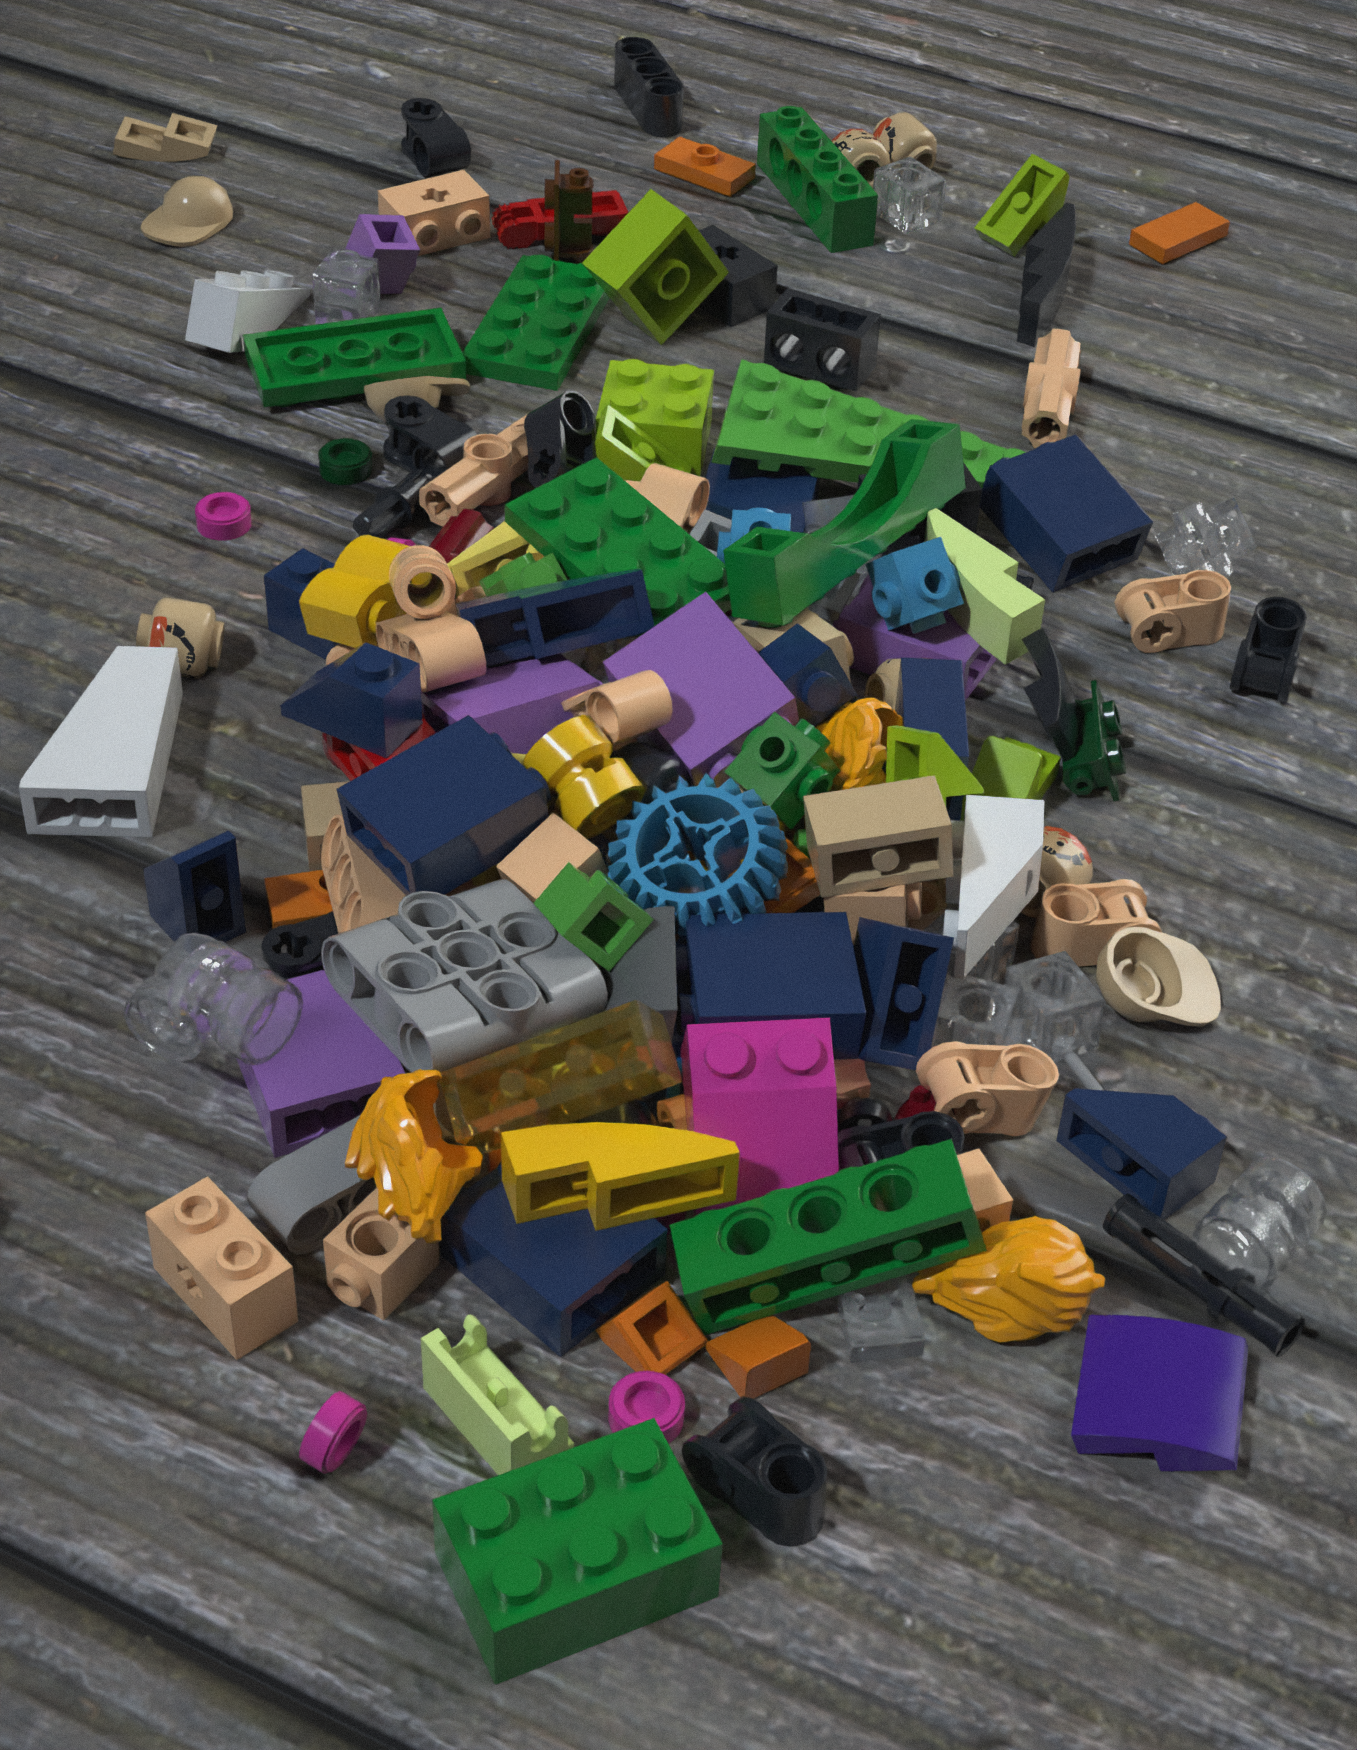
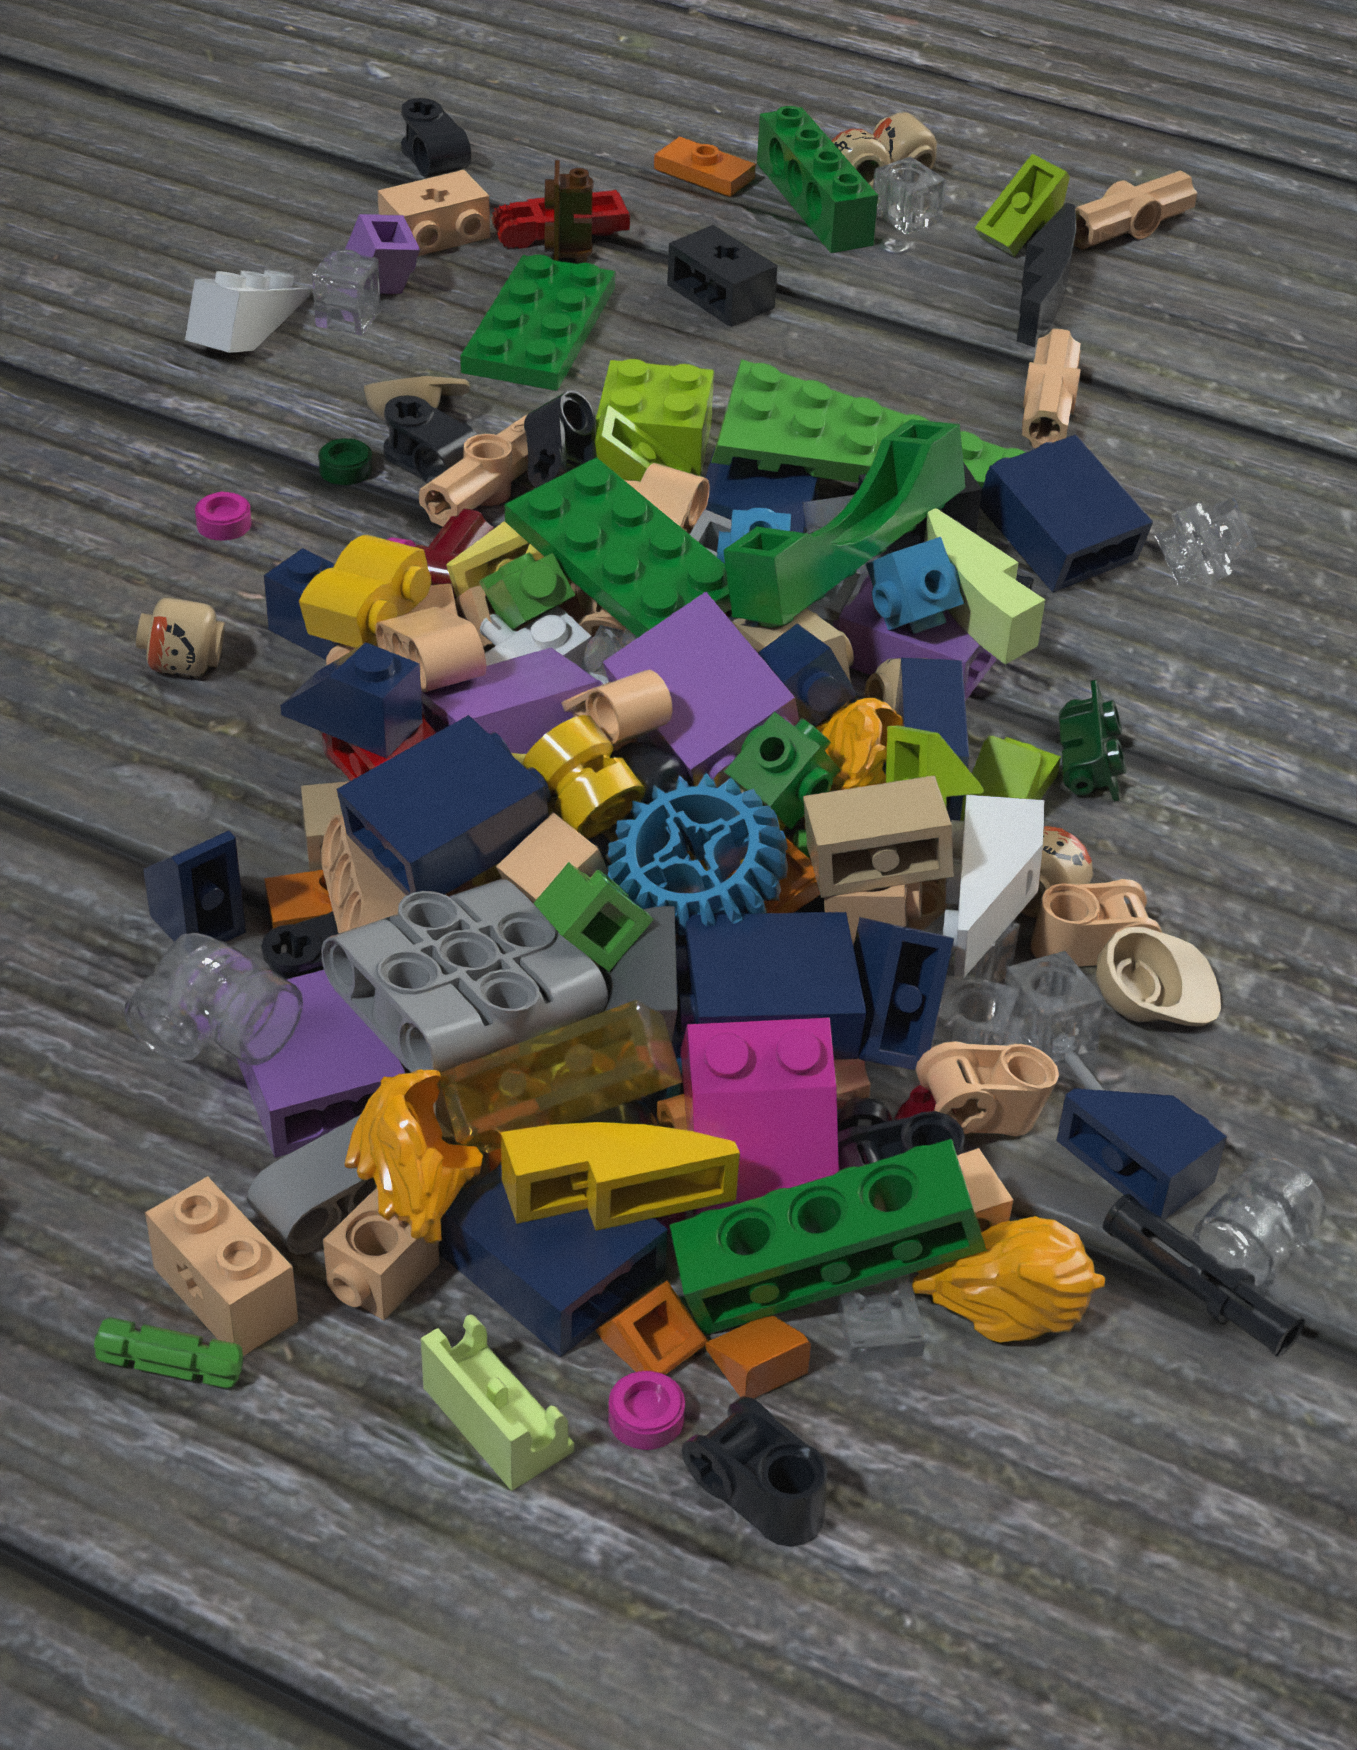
(110, 752): white slope -> none
(168, 1352): none -> bright green axle
(179, 141): tan slope -> none
(190, 213): tan cap -> none
(333, 1432): dark pink tile -> none
(348, 354): green plate -> none
(392, 507): black axle -> none
(426, 599): light nougat head -> none
(560, 616): dark blue slope -> none
(576, 1549): green brick -> none
(648, 86): black beam -> none
(656, 266): lime brick -> none
(821, 339): black brick -> none
(1052, 695): black slope -> none
(1133, 209): none -> light nougat piece
(1161, 1392): dark purple slope -> none
(1179, 233): orange tile -> none
(1181, 610): light nougat piece -> none
(1271, 648): black piece -> none

